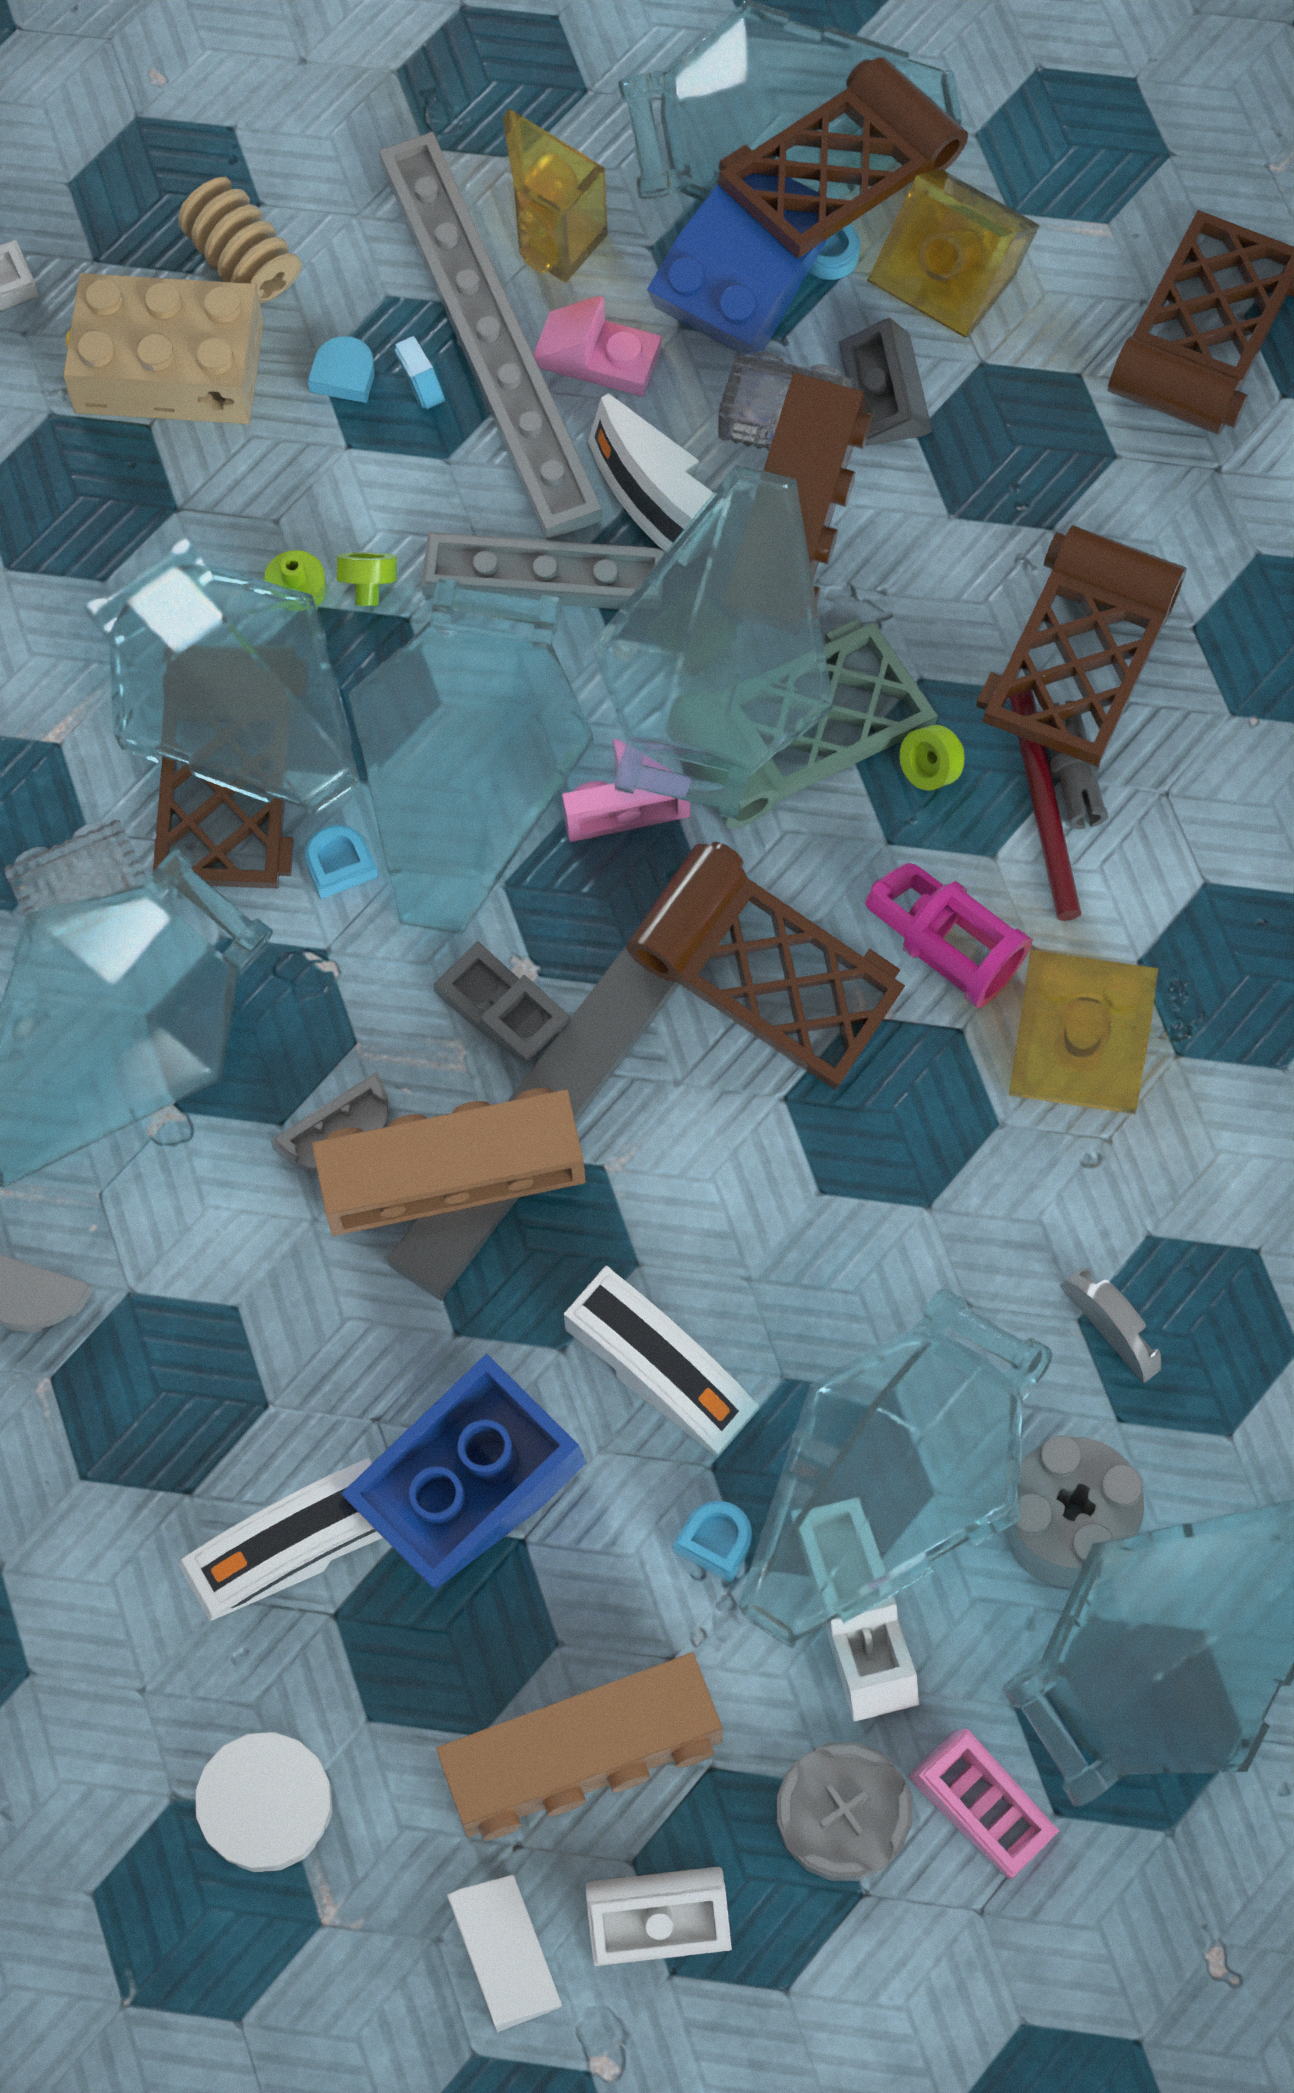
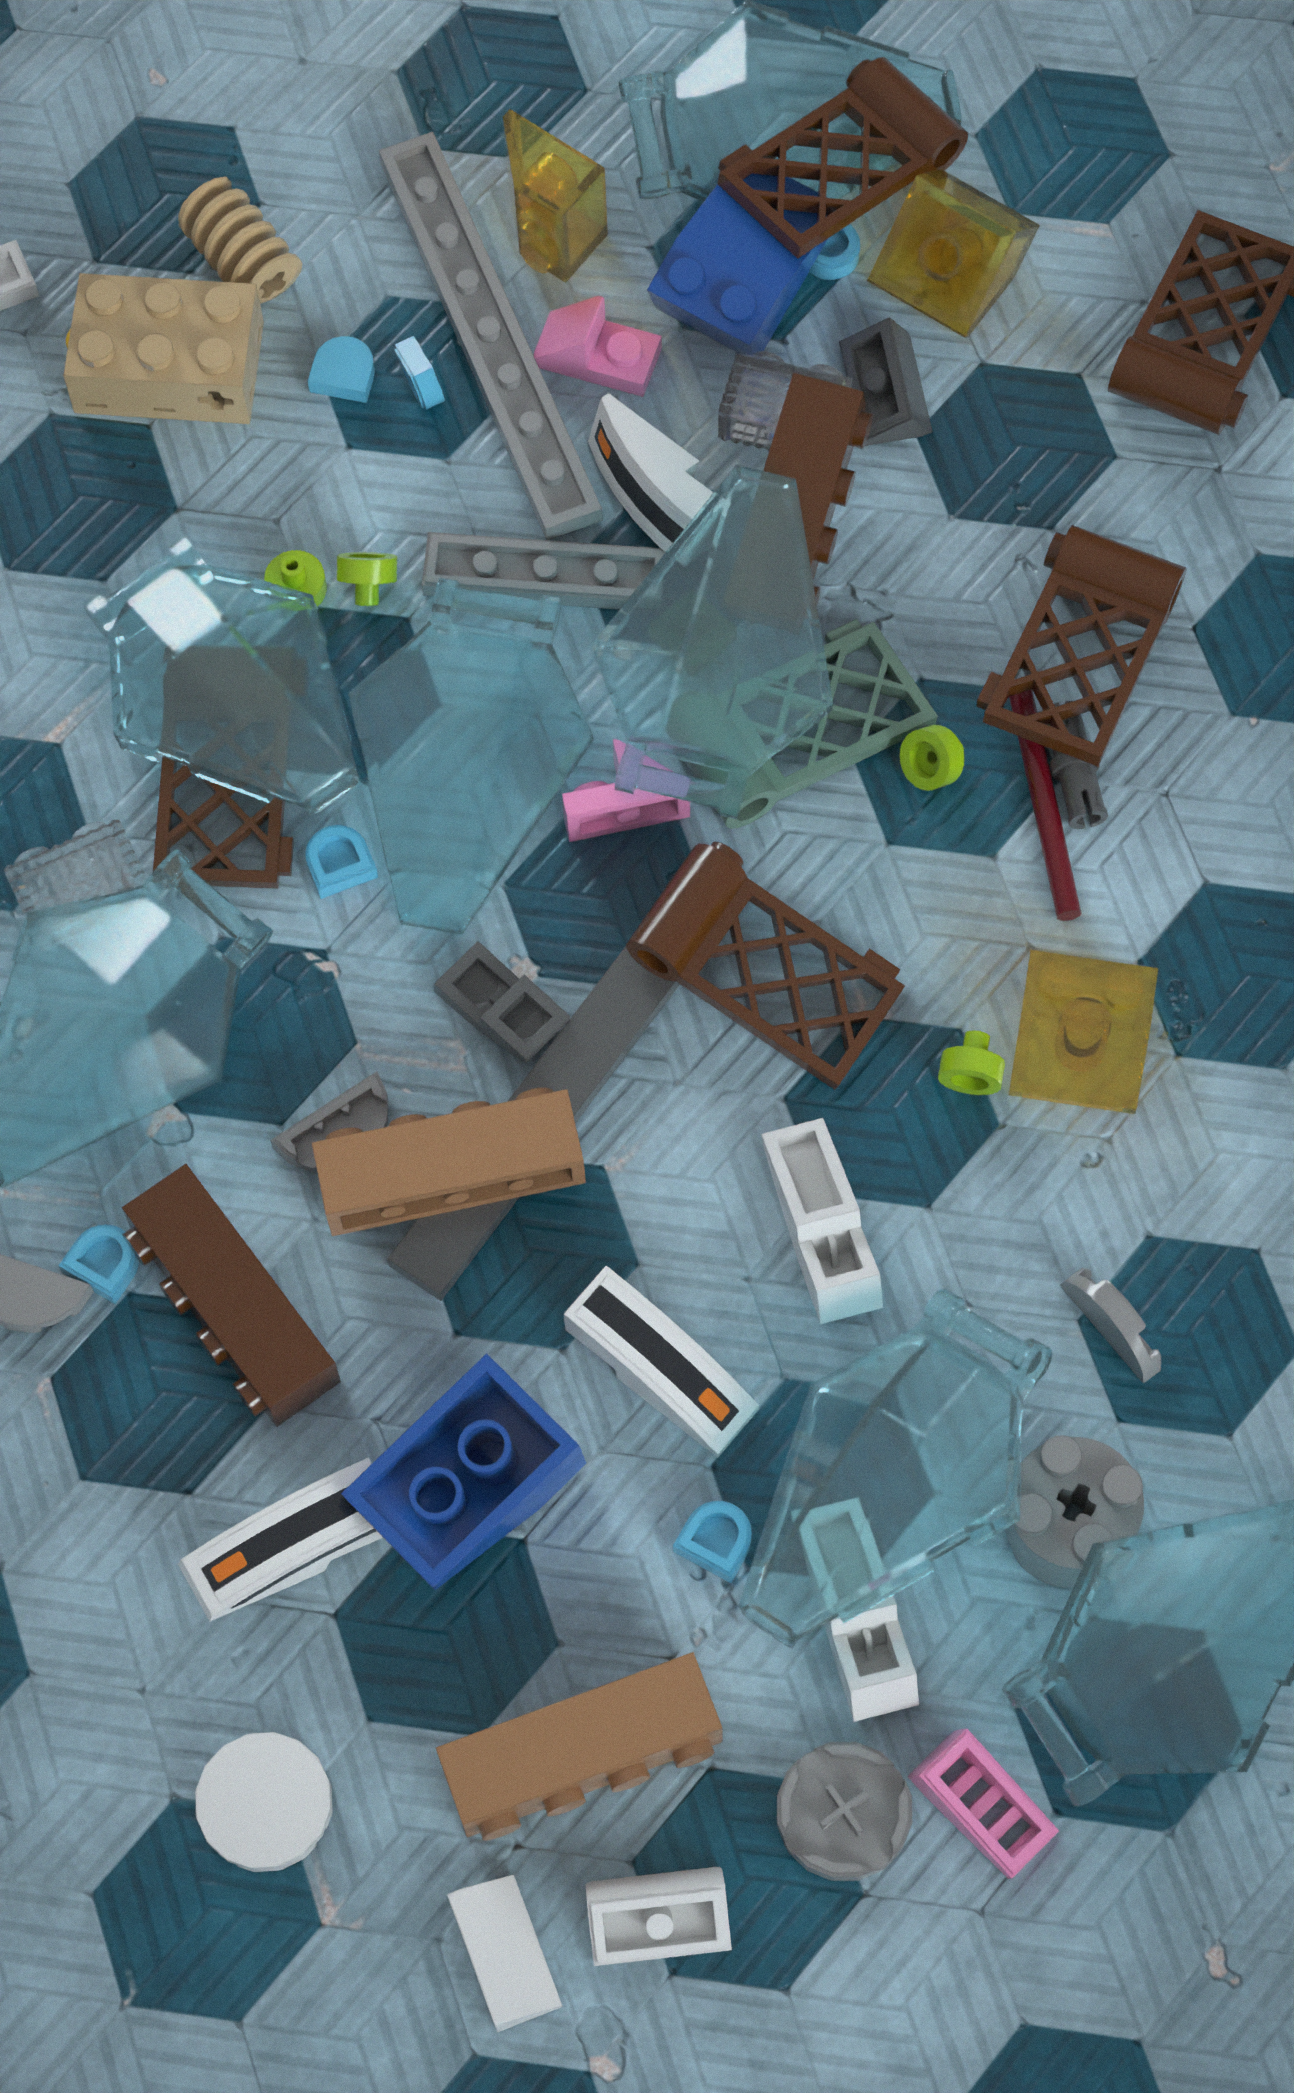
(103, 1260): none -> medium azure tile
(230, 1296): none -> reddish brown brick
(823, 1221): none -> white slope
(932, 920): dark pink piece -> none
(972, 1066): none -> lime tile

